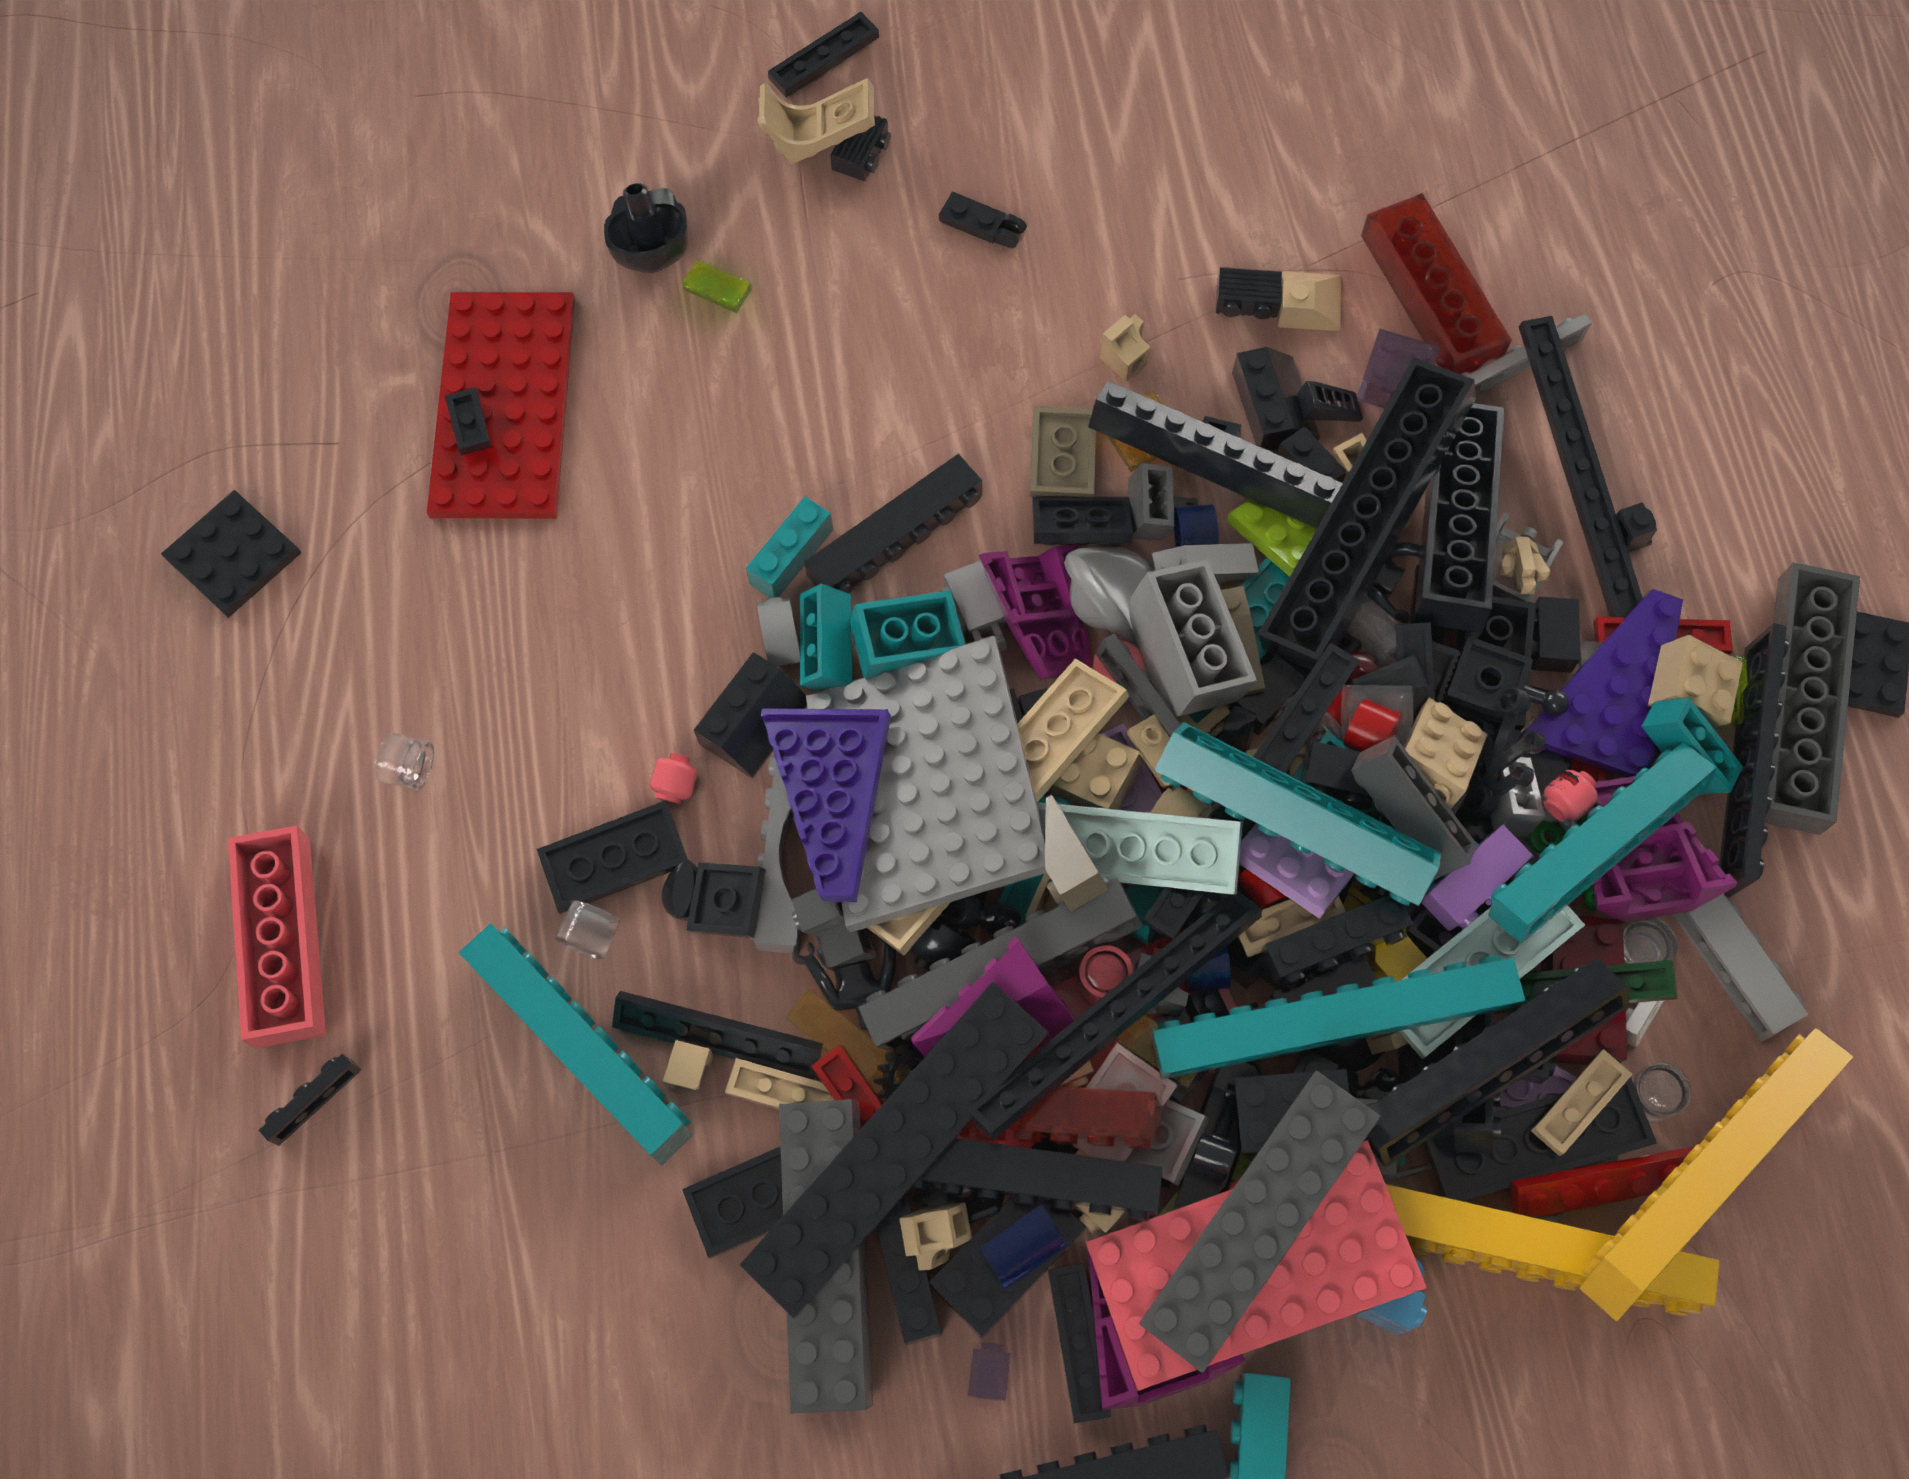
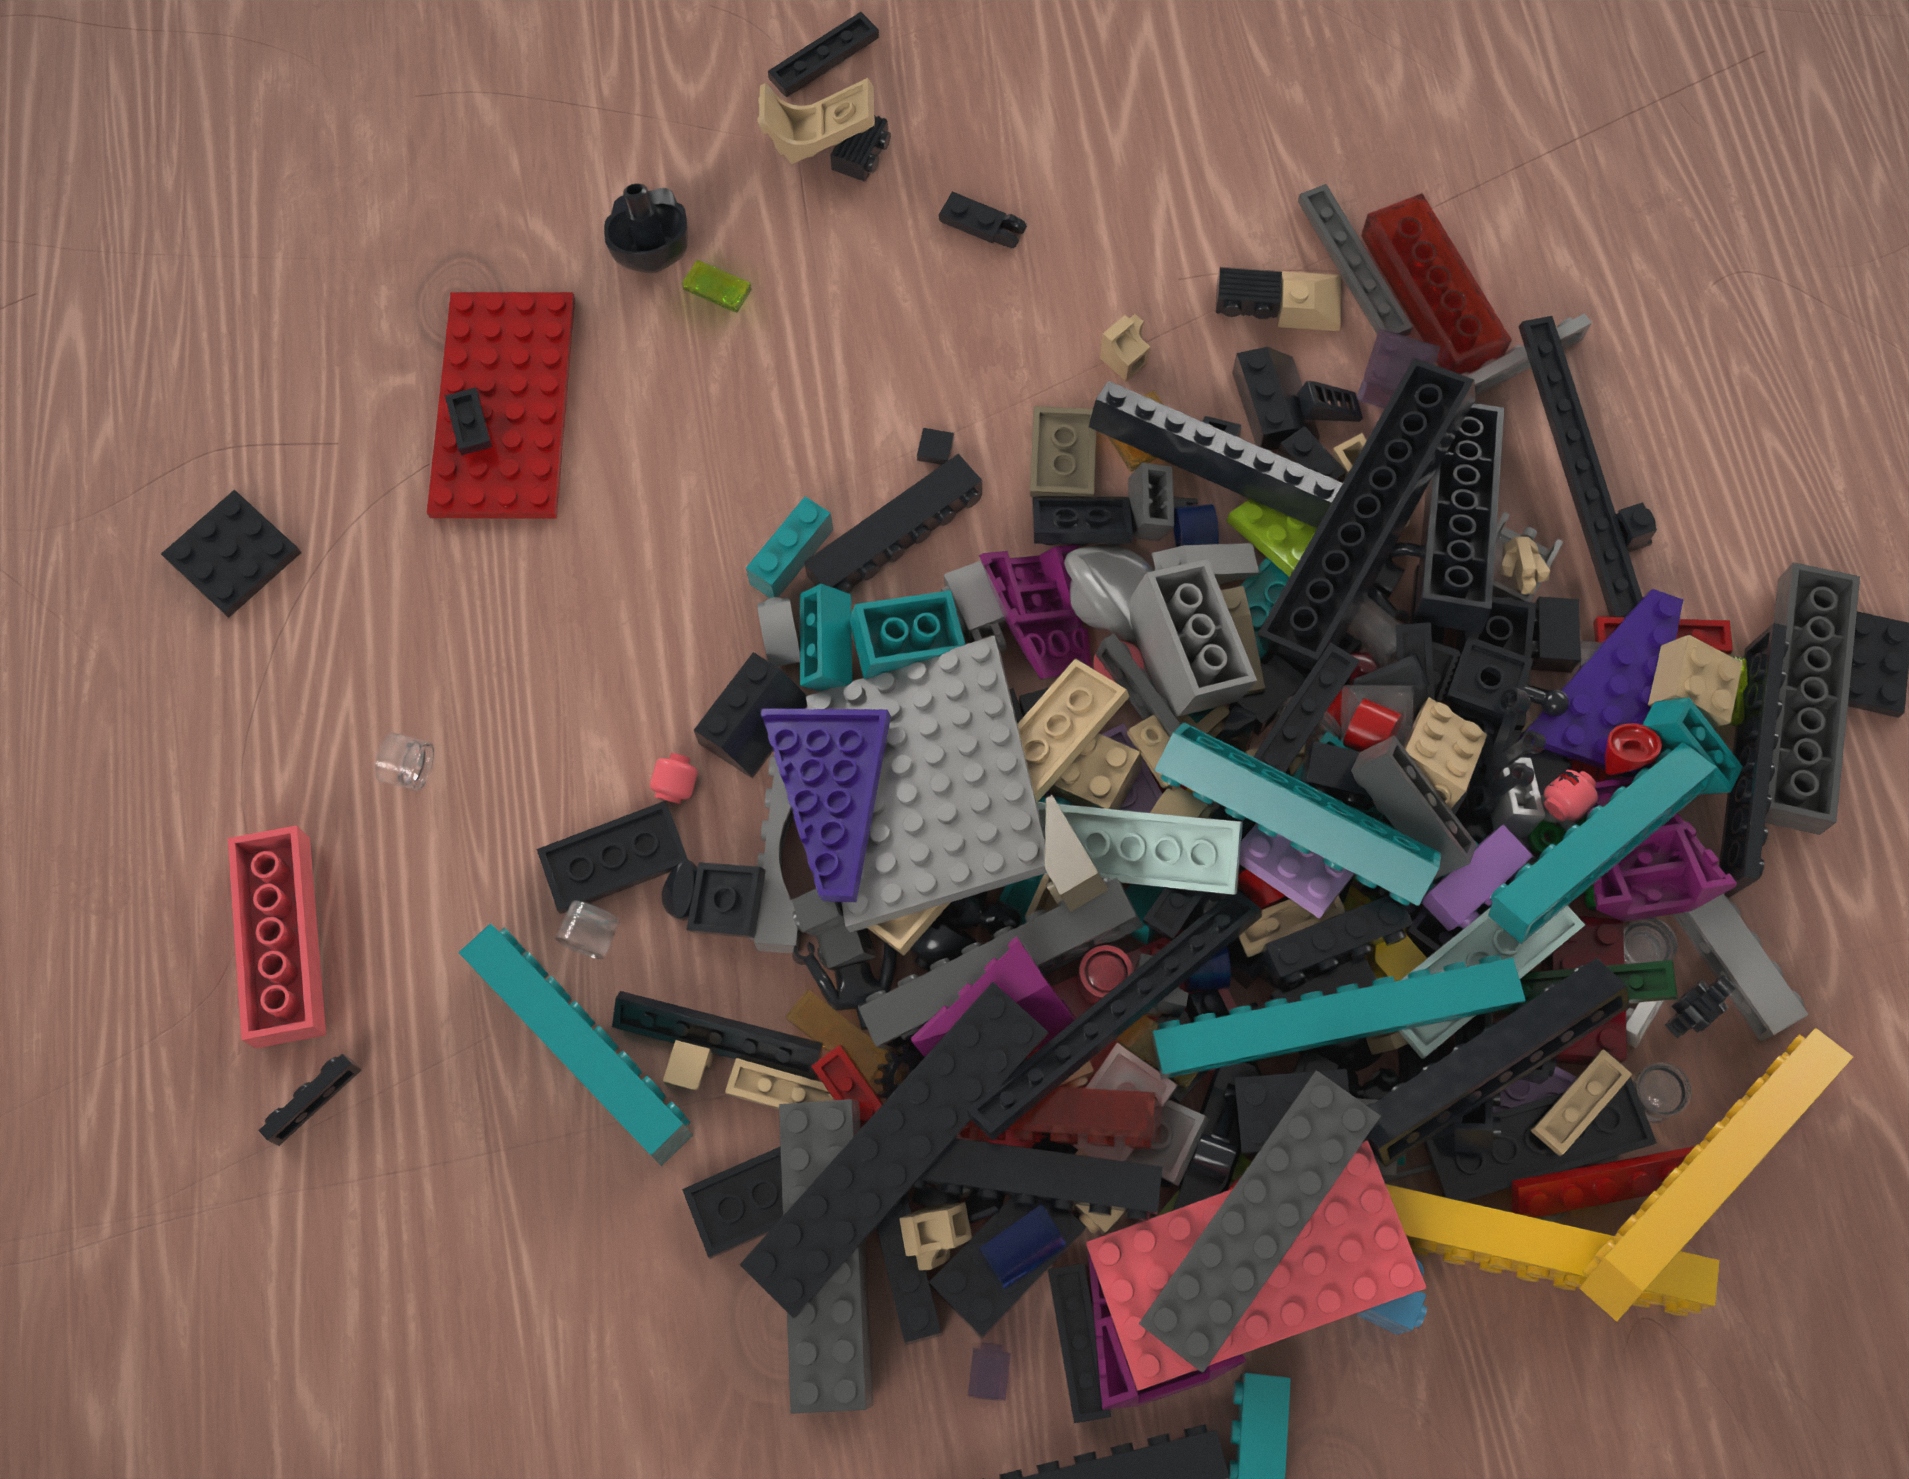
(935, 446): none -> black tile
(1353, 261): none -> dark grey plate
(1630, 748): none -> red piece
(1700, 1006): none -> black gear

